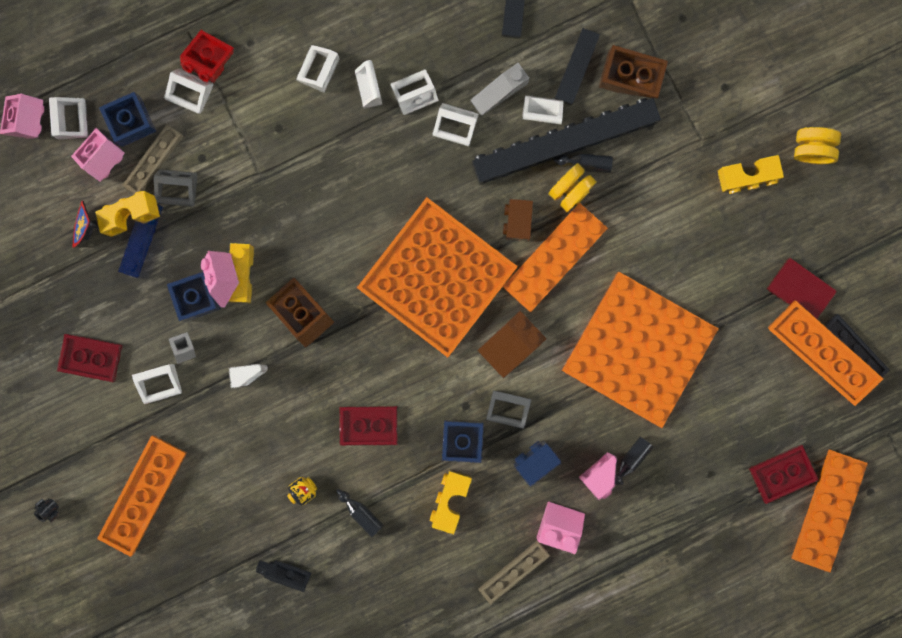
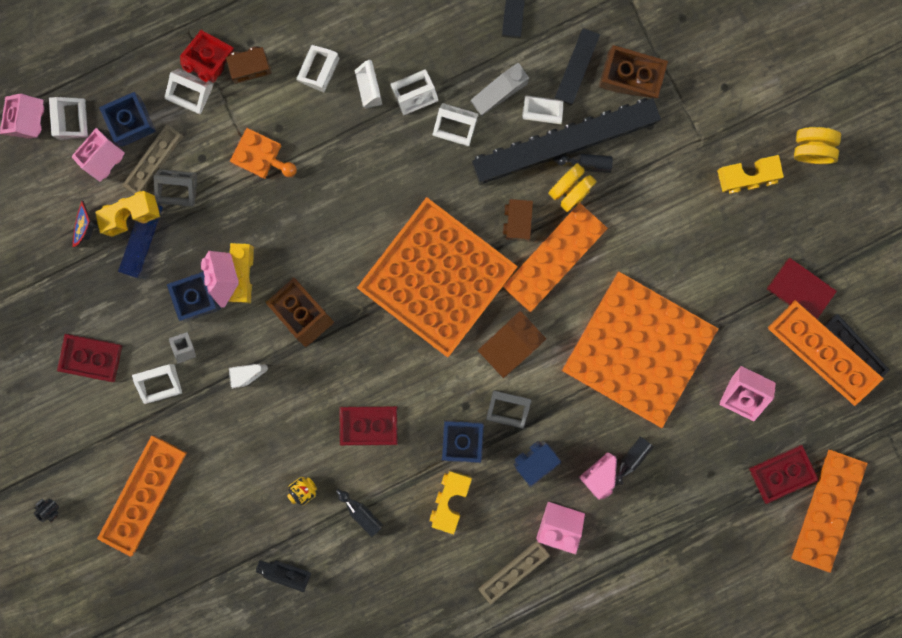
(248, 64): none -> reddish brown brick
(258, 154): none -> orange plate
(748, 393): none -> bright pink slope

